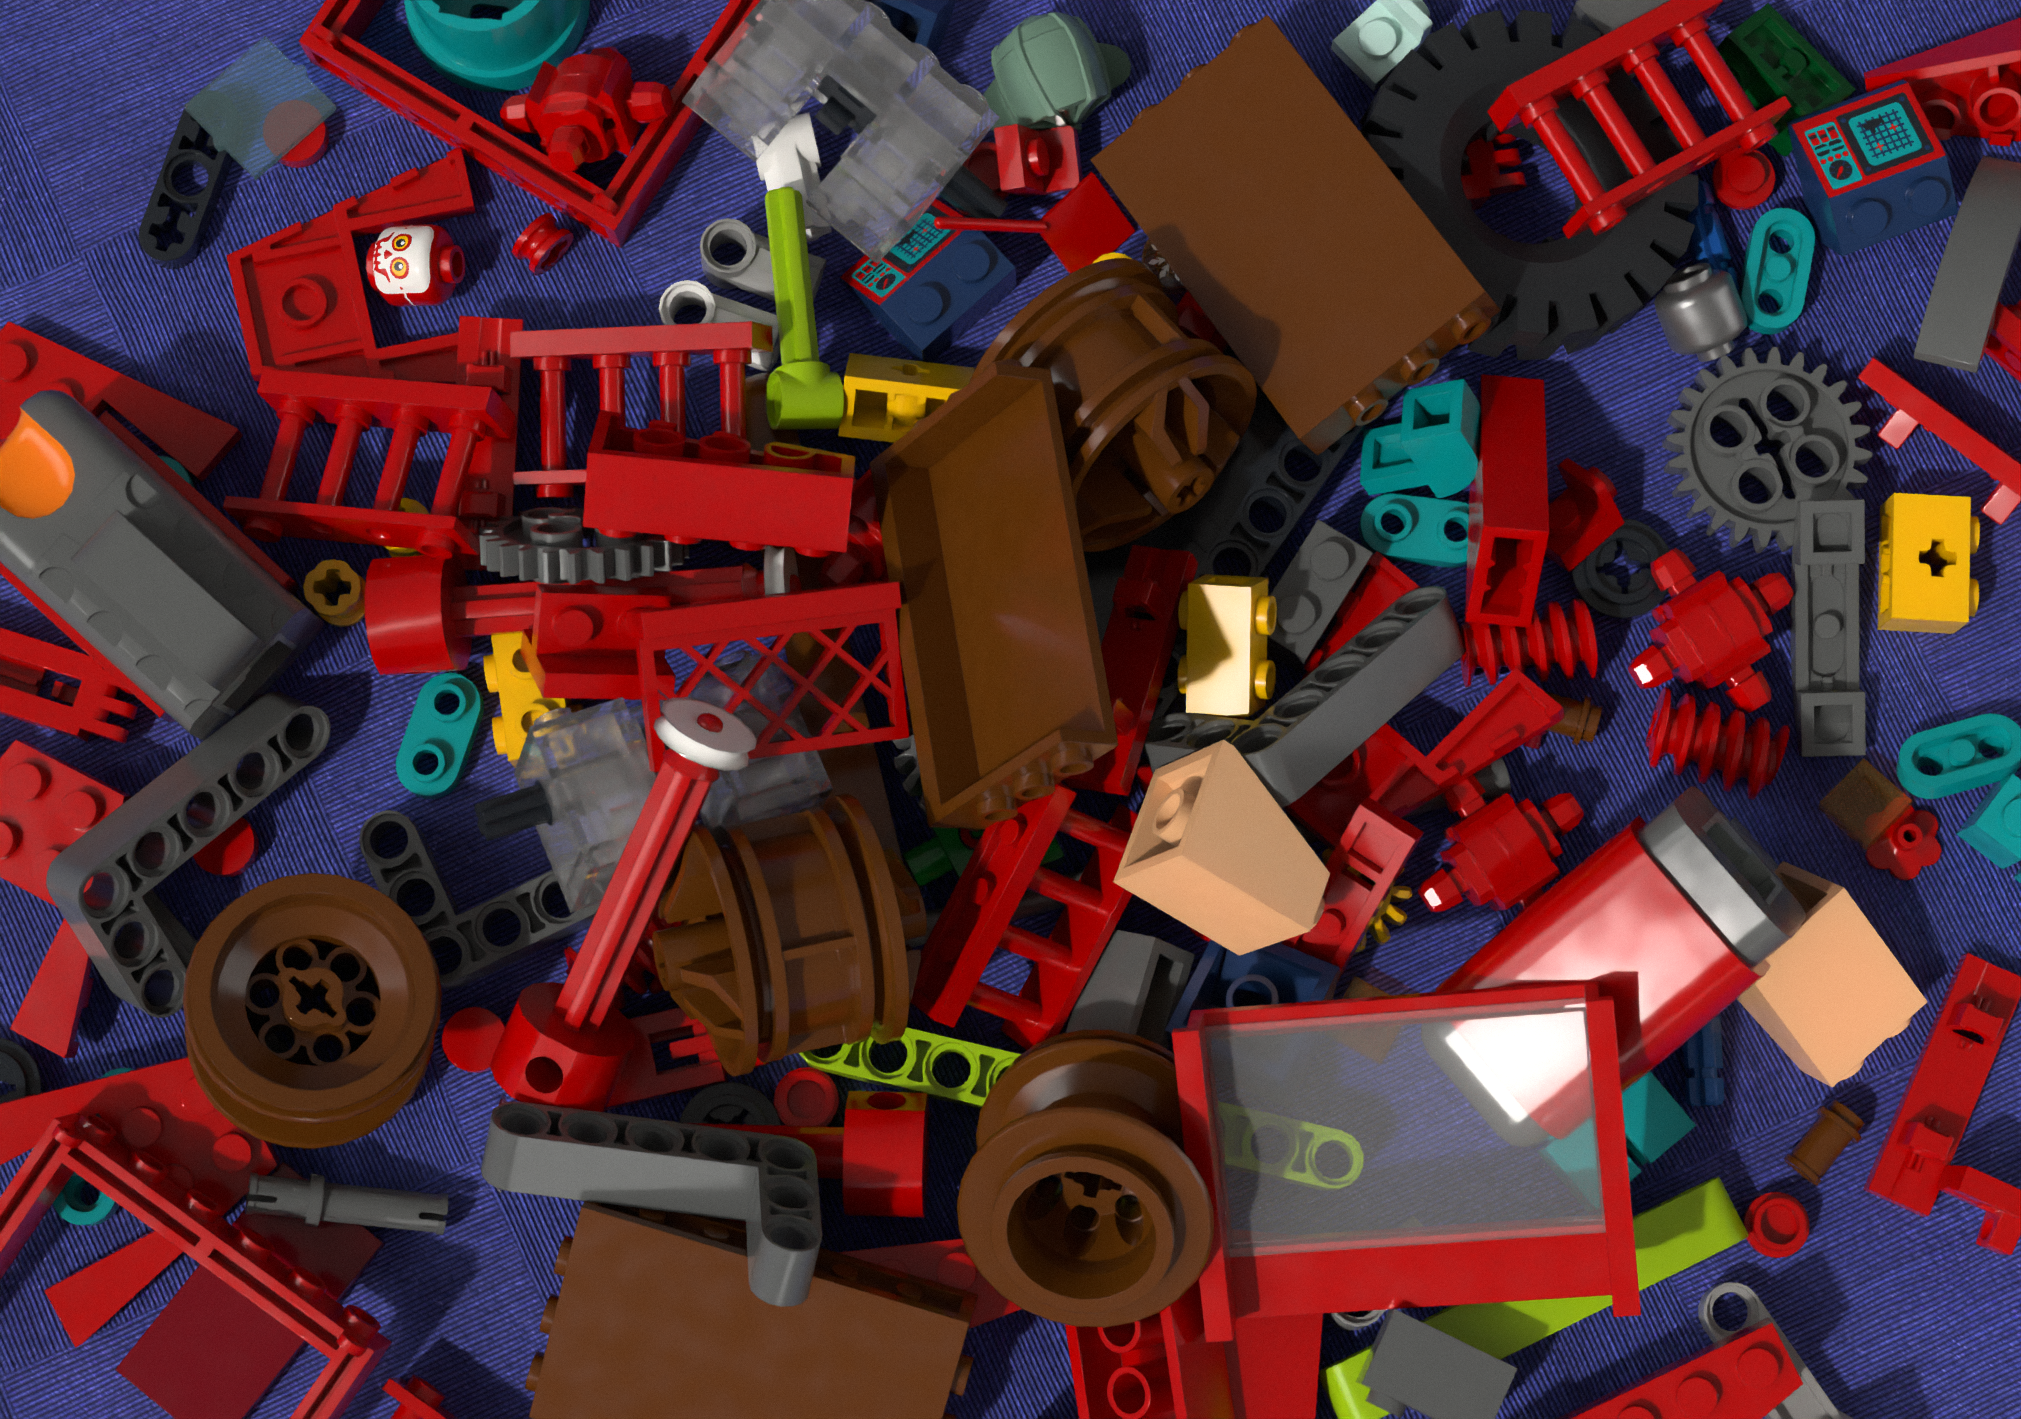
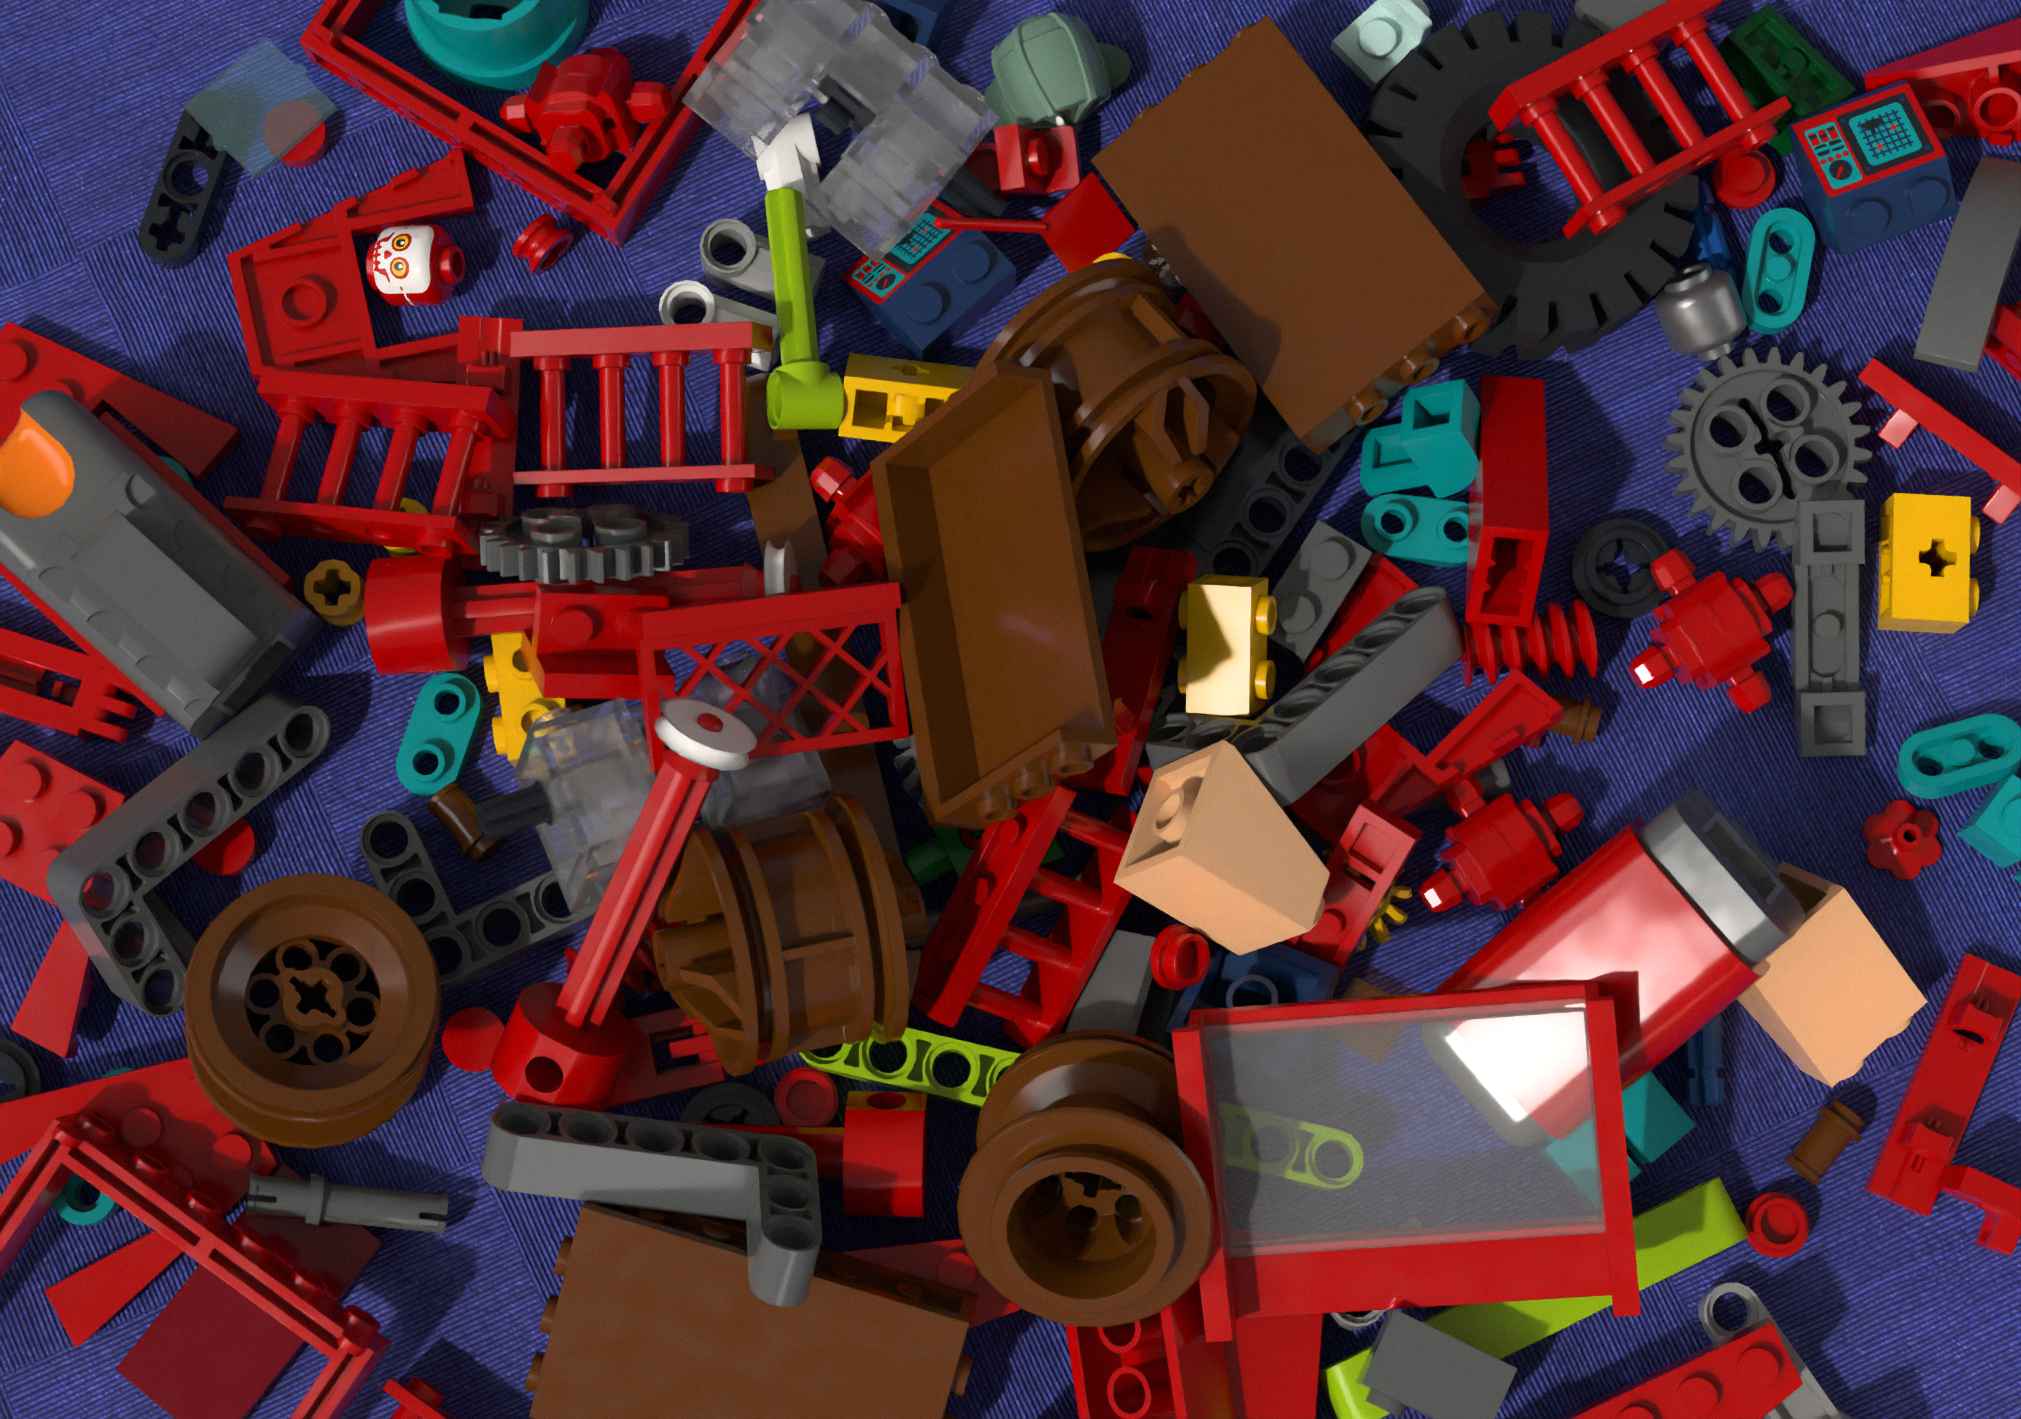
(457, 814): none -> reddish brown pin
(715, 489): red wedge -> none
(1179, 957): none -> red plate
(1581, 515): red bracket -> none
(1714, 744): red piece -> none
(1865, 804): clear orange tile -> none

